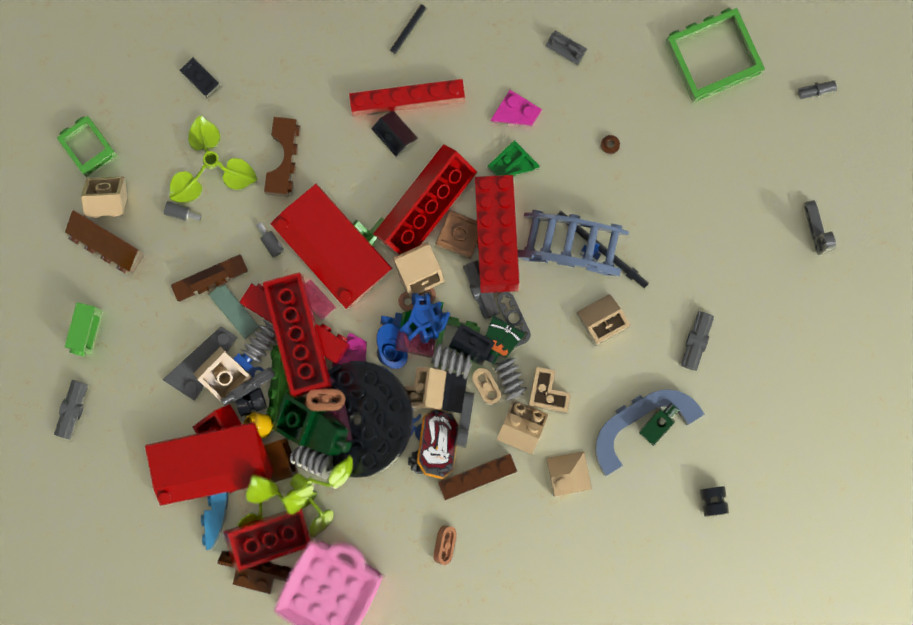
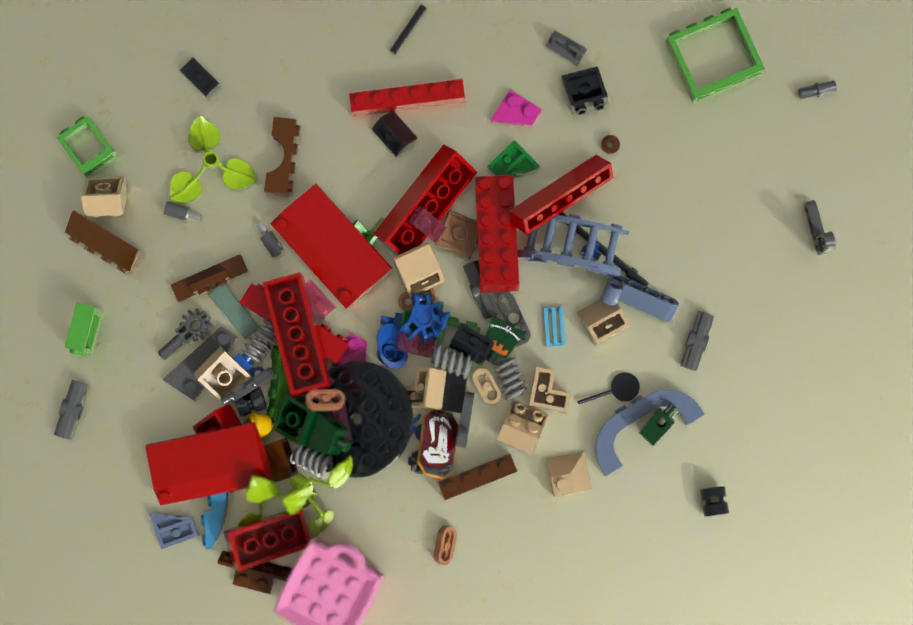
(173, 528): none -> sand blue wing
(185, 332): none -> dark grey gear
(427, 224): none -> clear pink plate
(561, 194): none -> red brick
(561, 320): none -> medium azure tile
(585, 91): none -> black plate
(623, 386): none -> black piece
(639, 296): none -> sand blue beam

